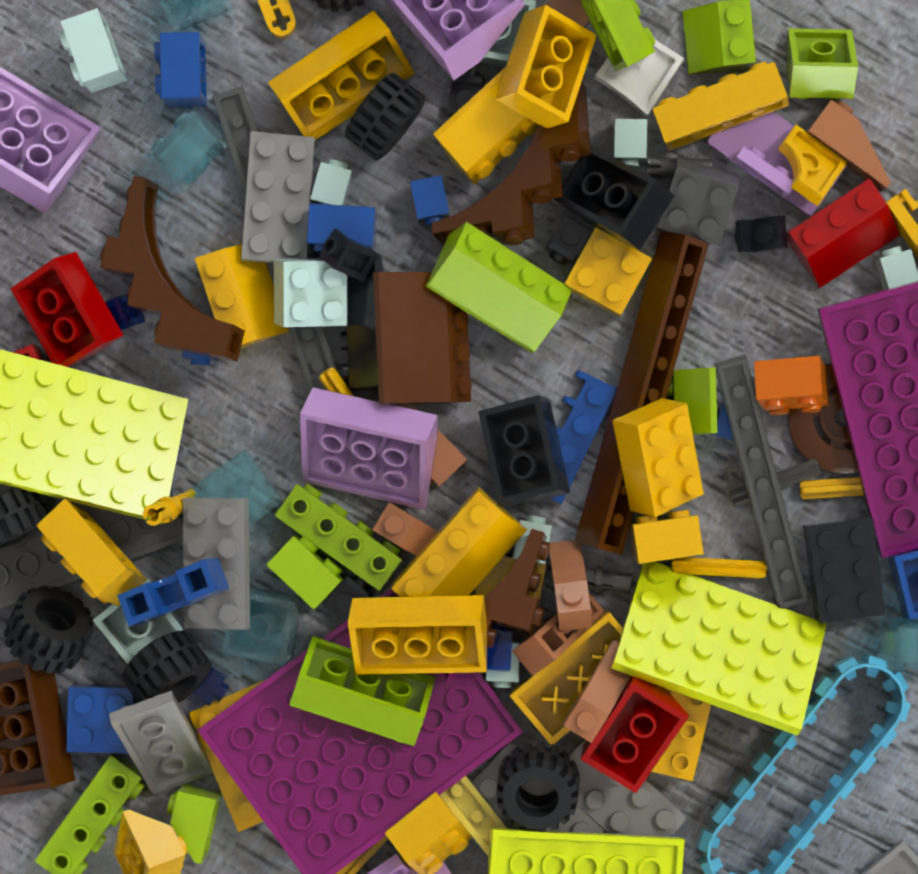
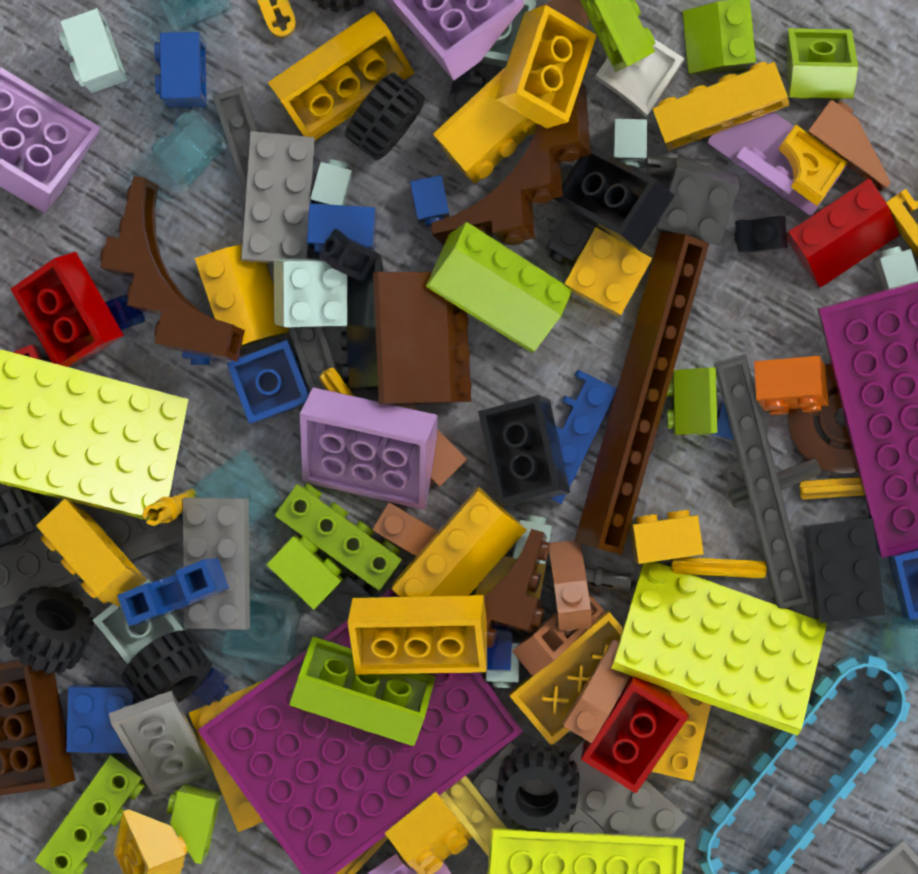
(269, 382): none -> blue brick
(658, 457): yellow brick -> none

